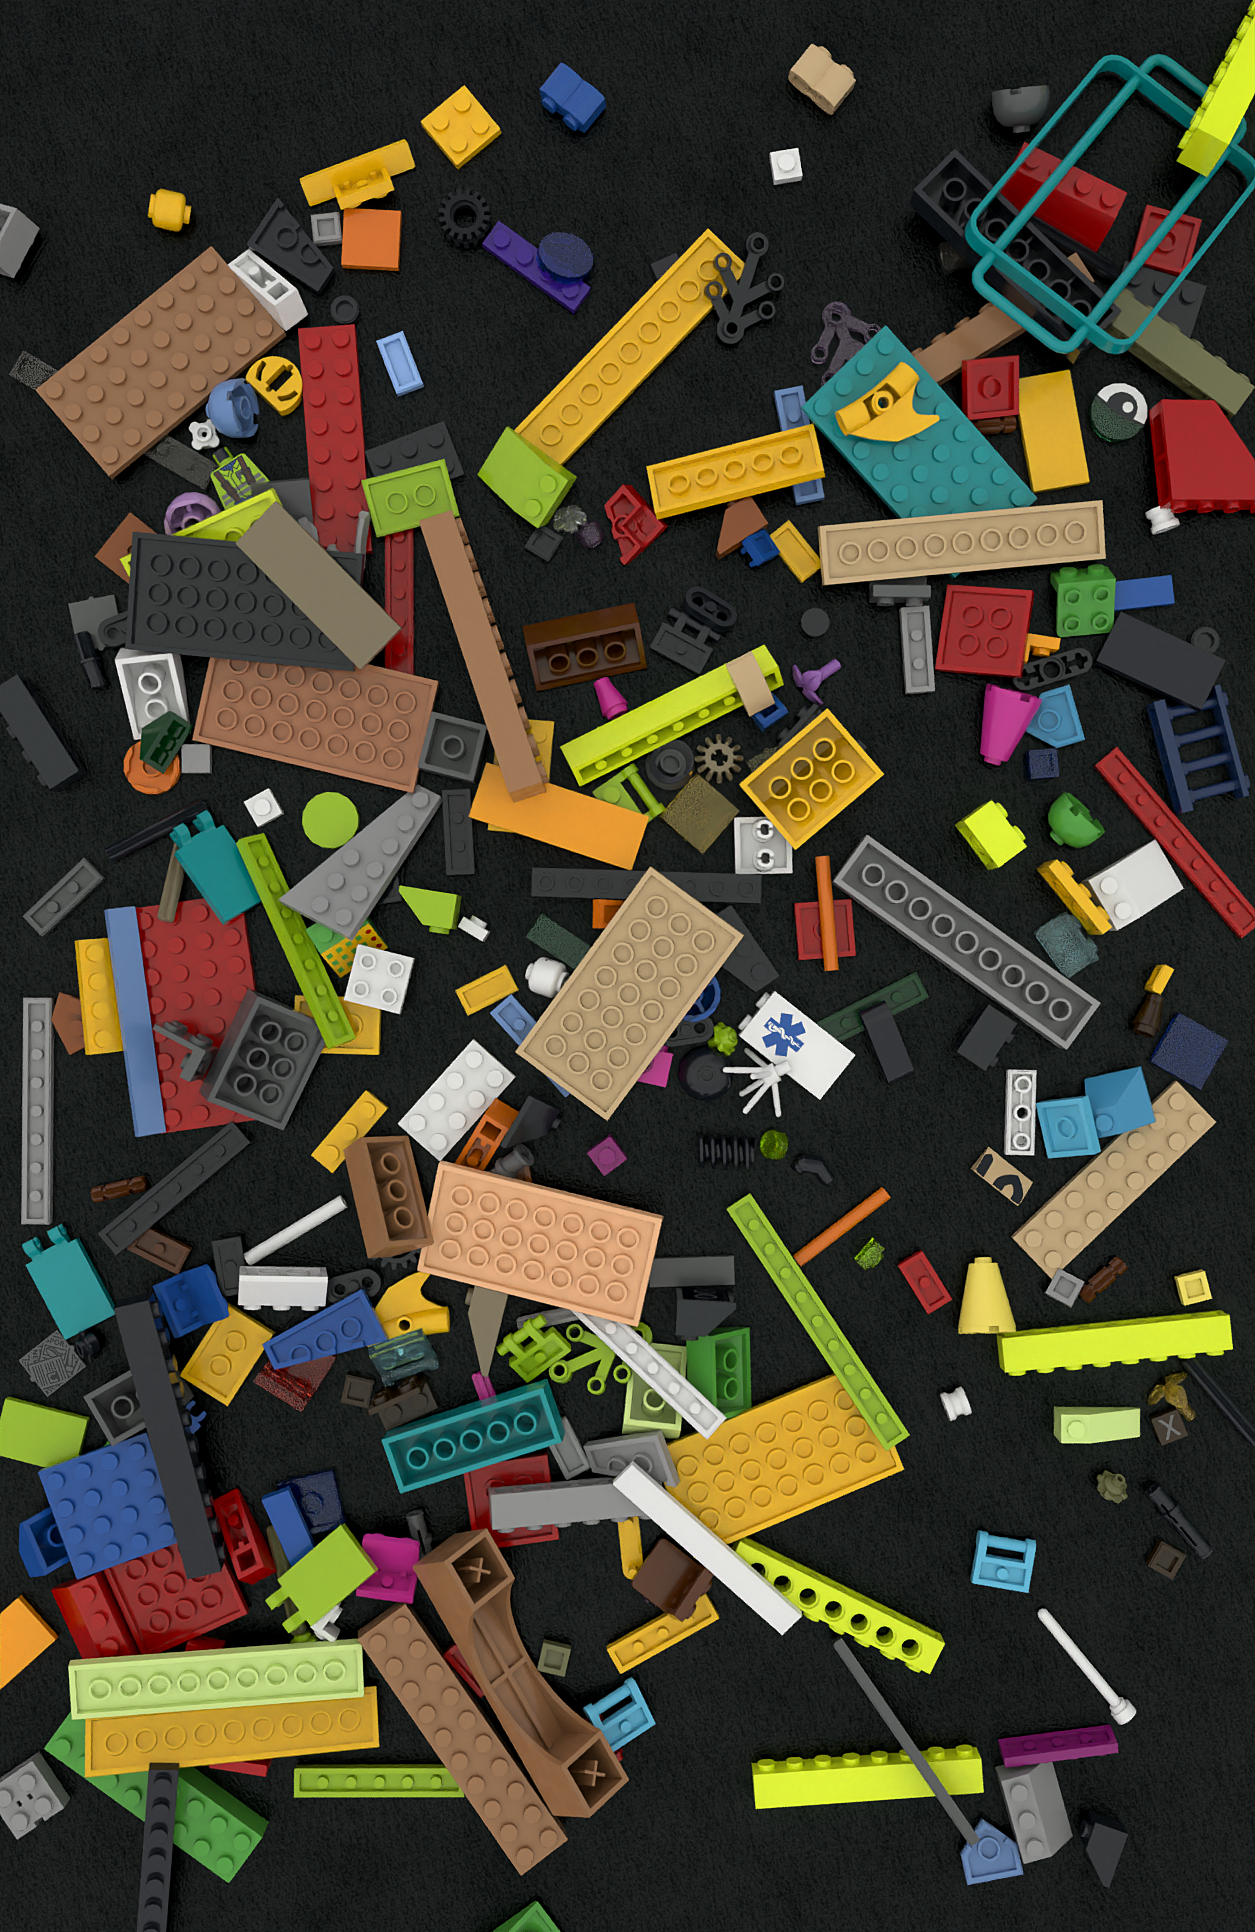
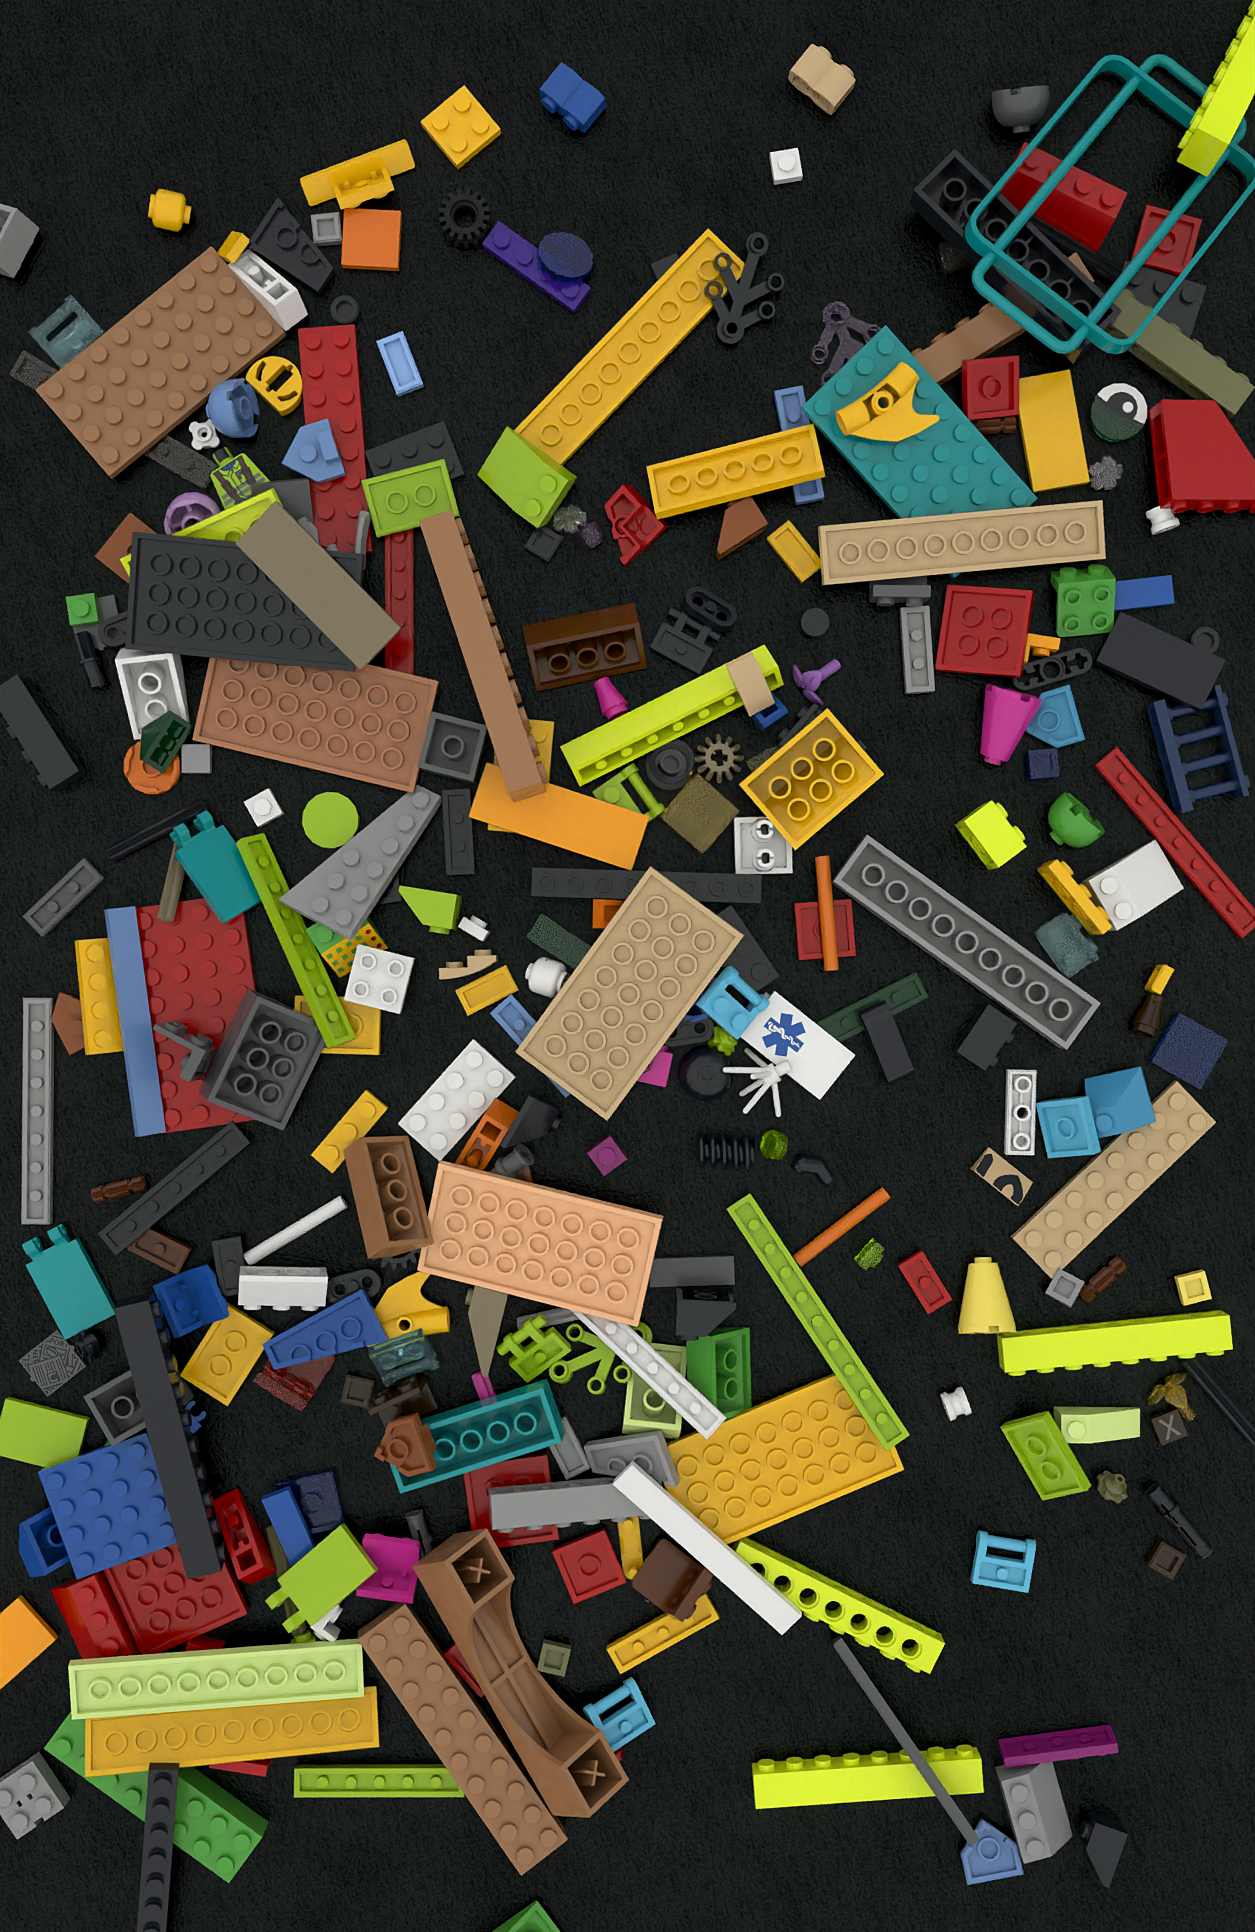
(73, 338): none -> clear light blue plate
(83, 609): none -> bright green plate
(233, 247): none -> yellow tile
(315, 453): none -> medium blue plate
(408, 1445): none -> dark orange plate
(476, 963): none -> tan slope
(589, 1565): none -> red plate
(725, 1009): none -> medium azure plate
(760, 548): blue tile -> none
(1045, 1456): none -> lime tile
(1105, 473): none -> clear plant
(1121, 1709): white piece -> none

